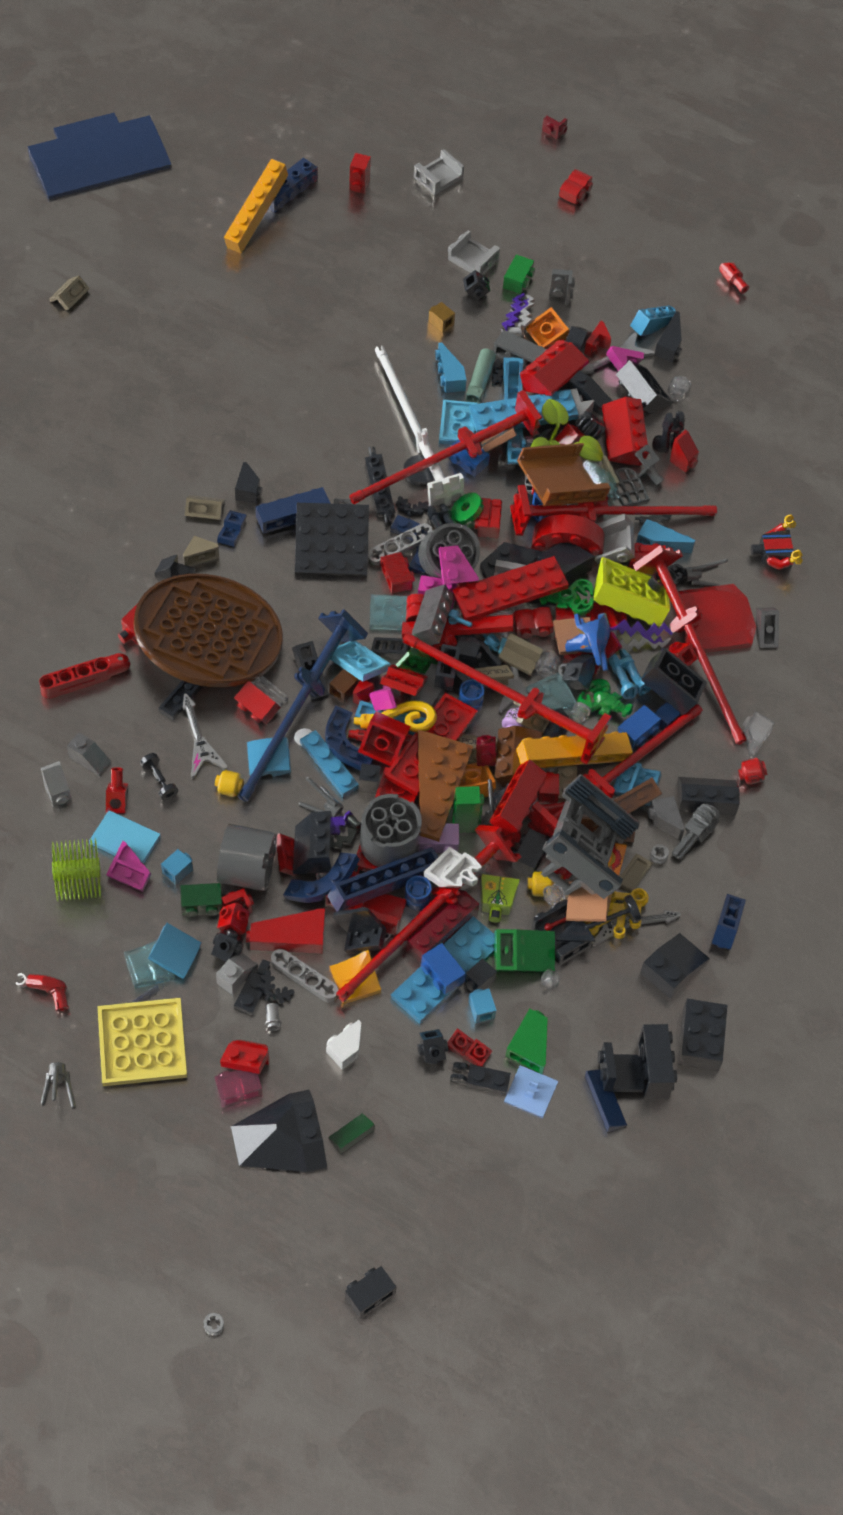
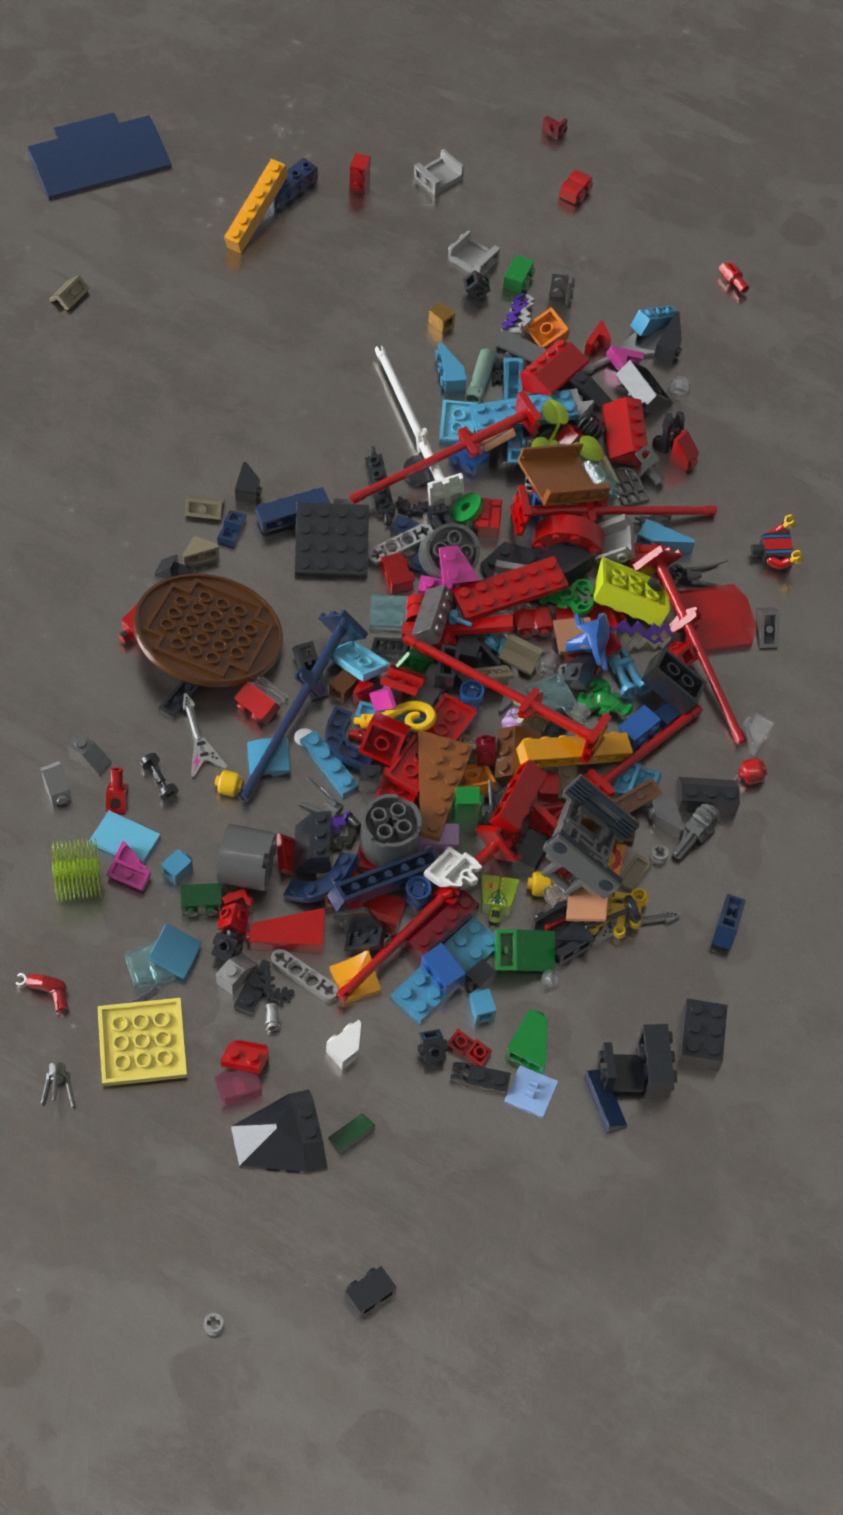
(77, 678): red piece -> none
(578, 337): black slope -> none
(673, 964): black slope -> none

